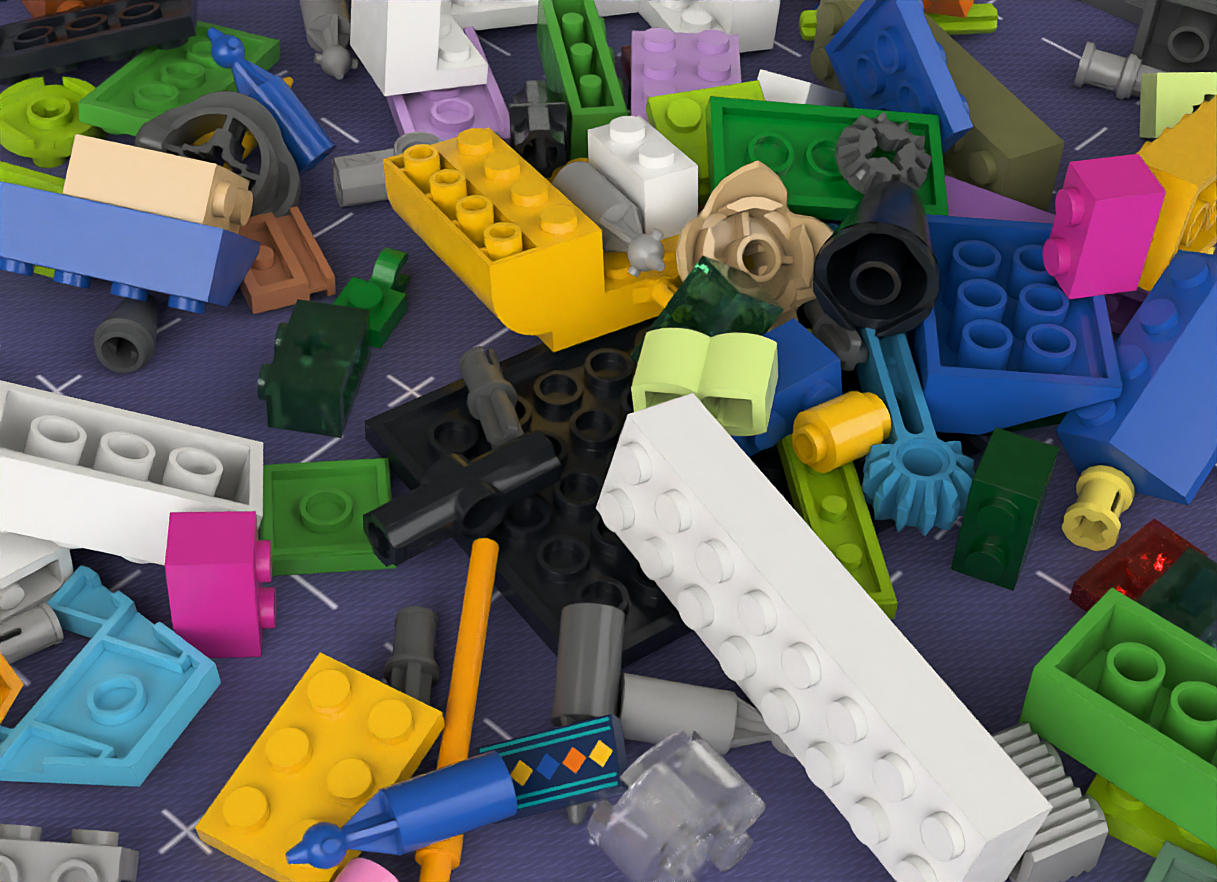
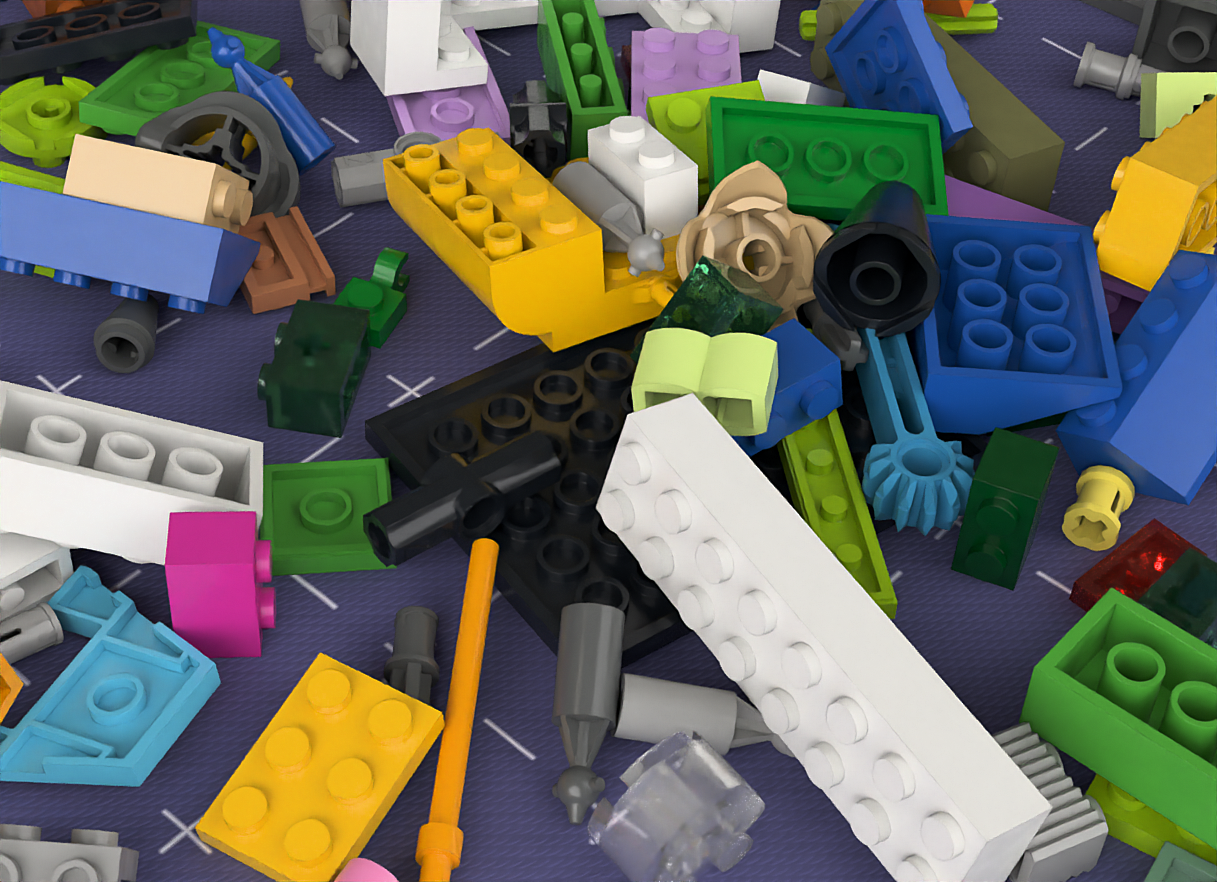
(416, 813): blue wheel -> none
(490, 396): dark grey axle -> none
(564, 765): dark blue tile -> none
(840, 430): yellow brick -> none
(859, 143): dark grey gear -> none
(1103, 226): dark pink brick -> none

